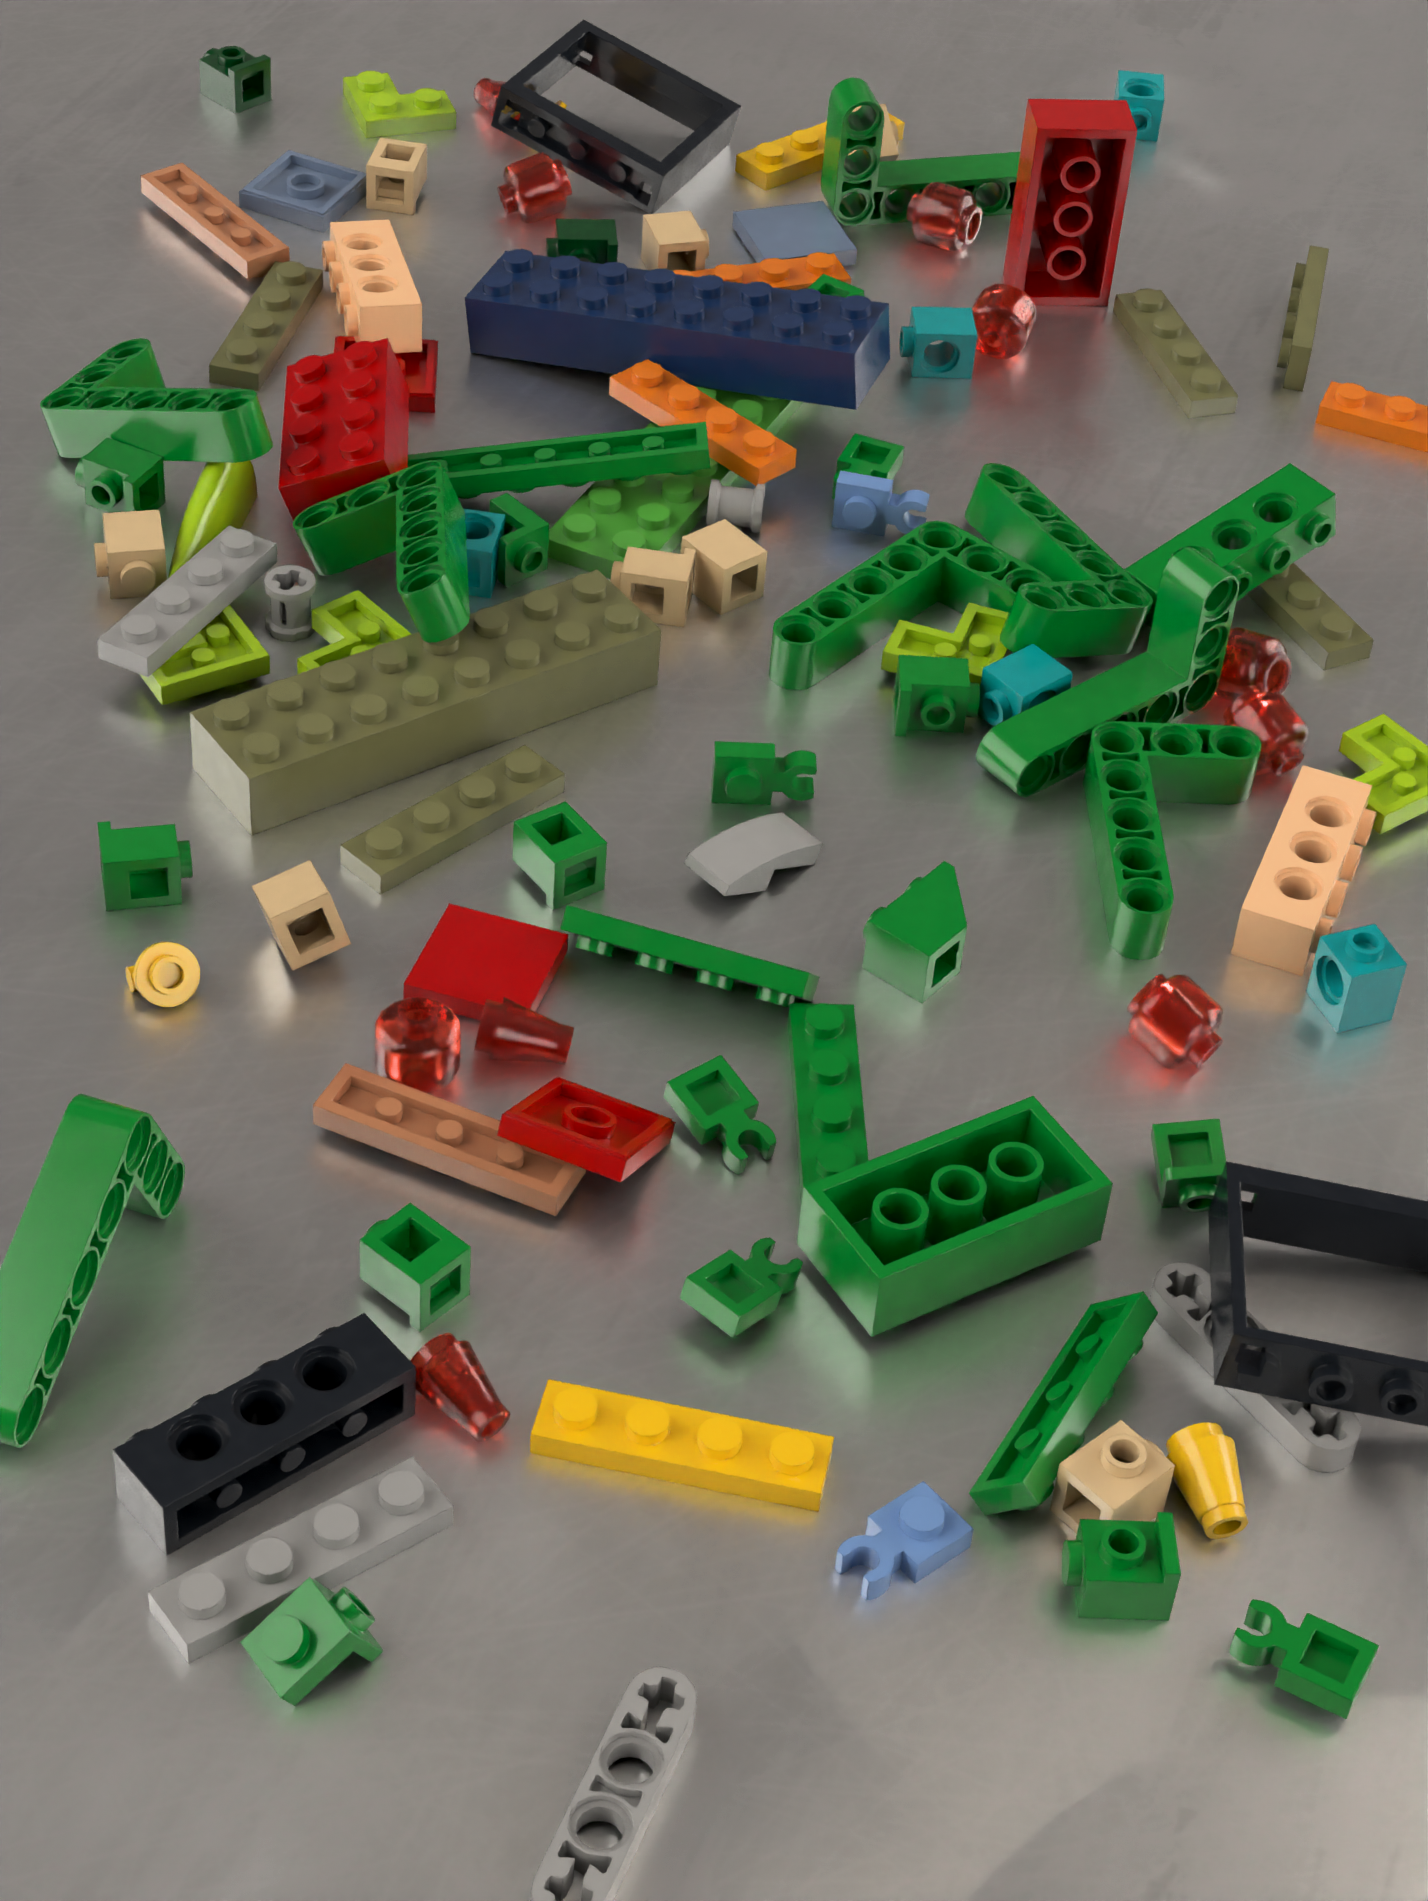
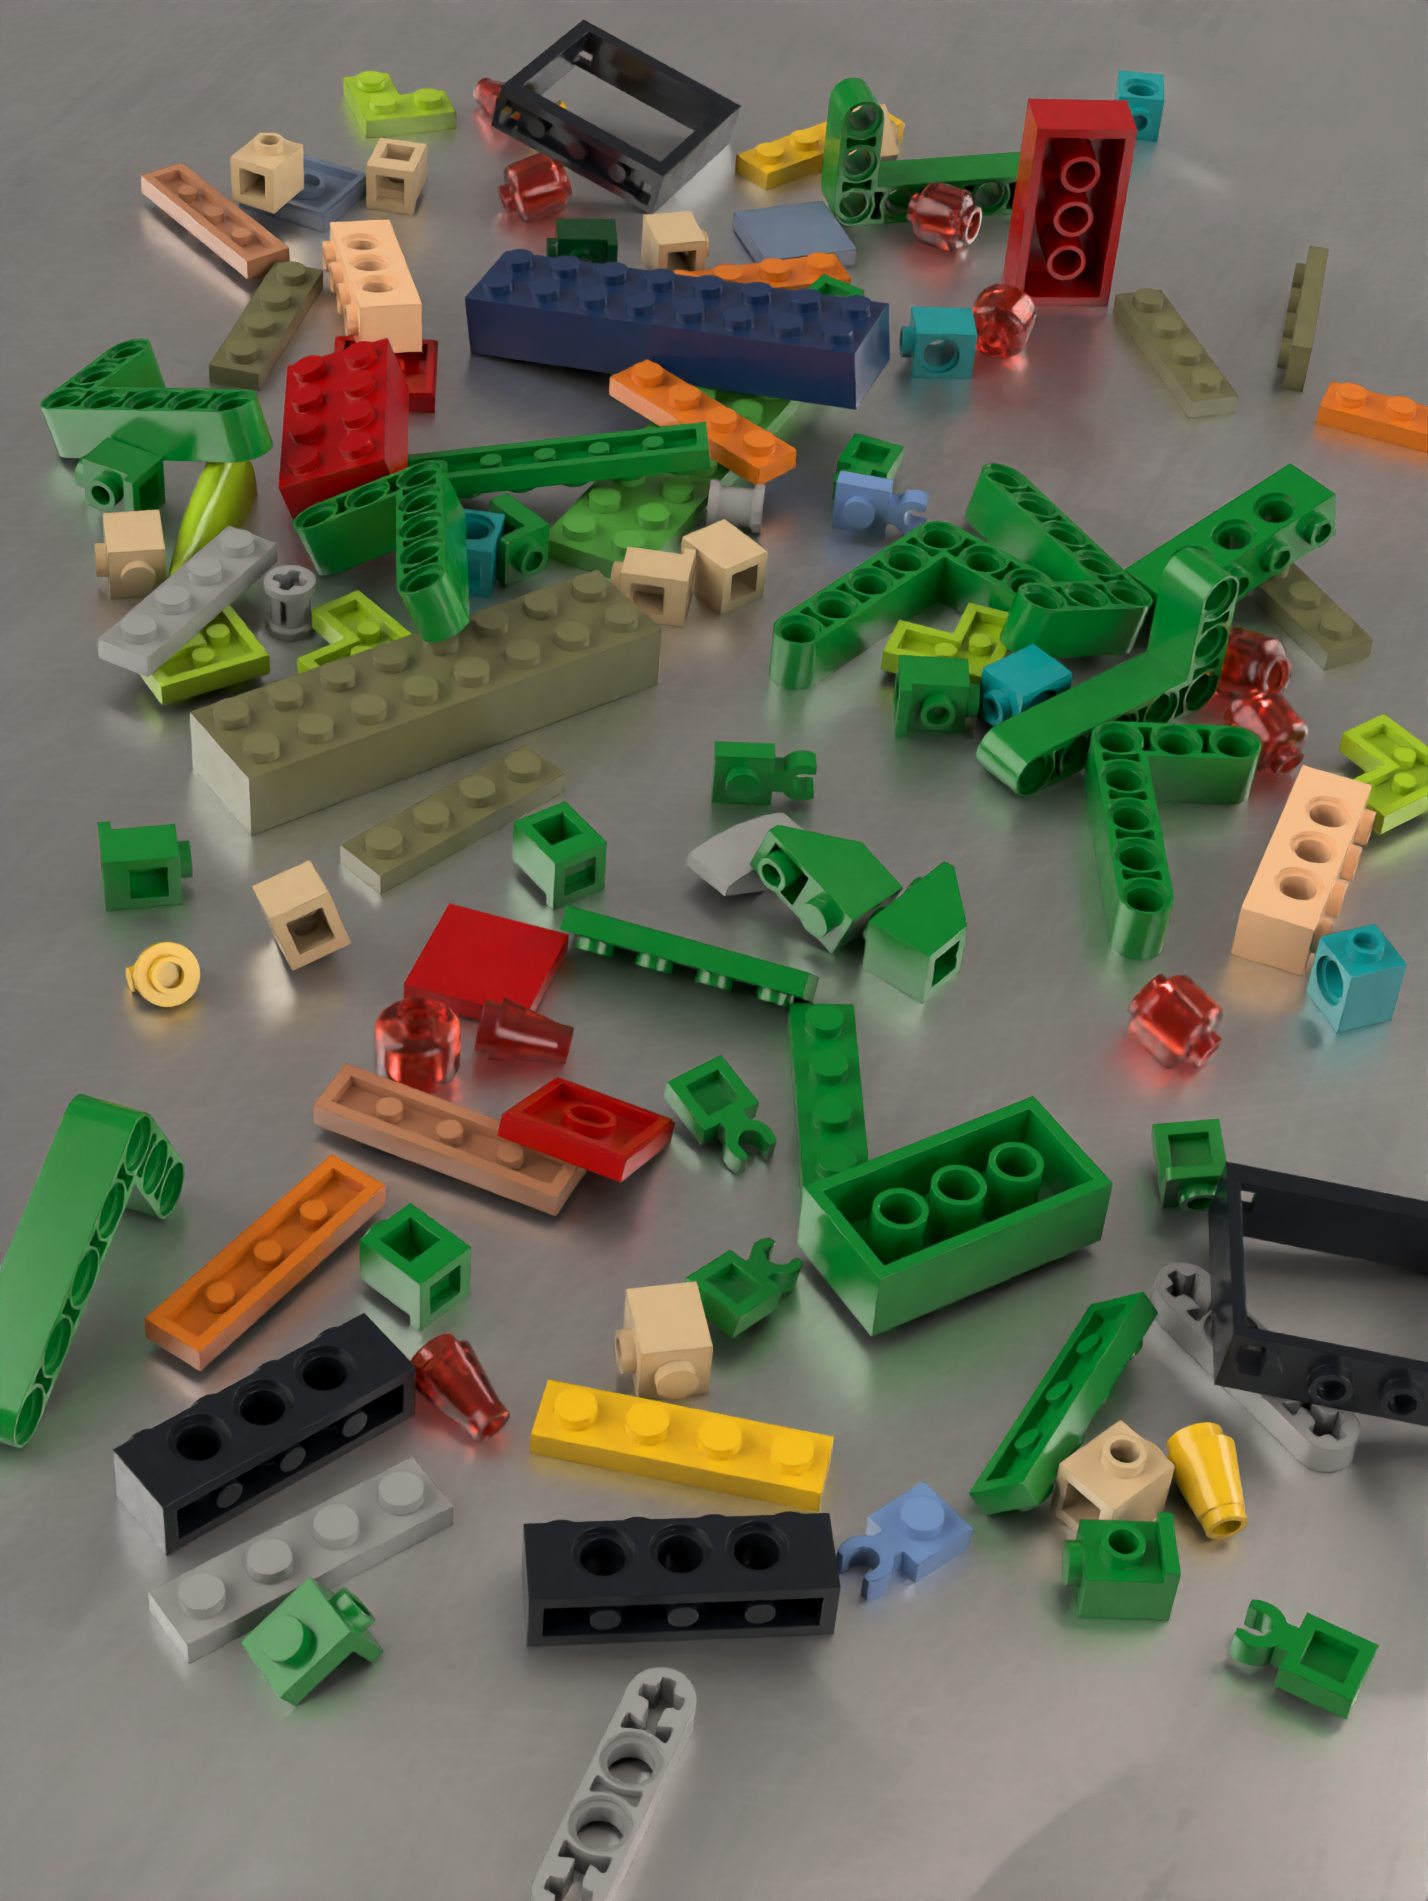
(231, 70): dark green brick -> none
(264, 1262): none -> orange plate
(267, 172): none -> tan brick
(665, 1342): none -> tan brick
(679, 1579): none -> black brick
(825, 881): none -> green slope

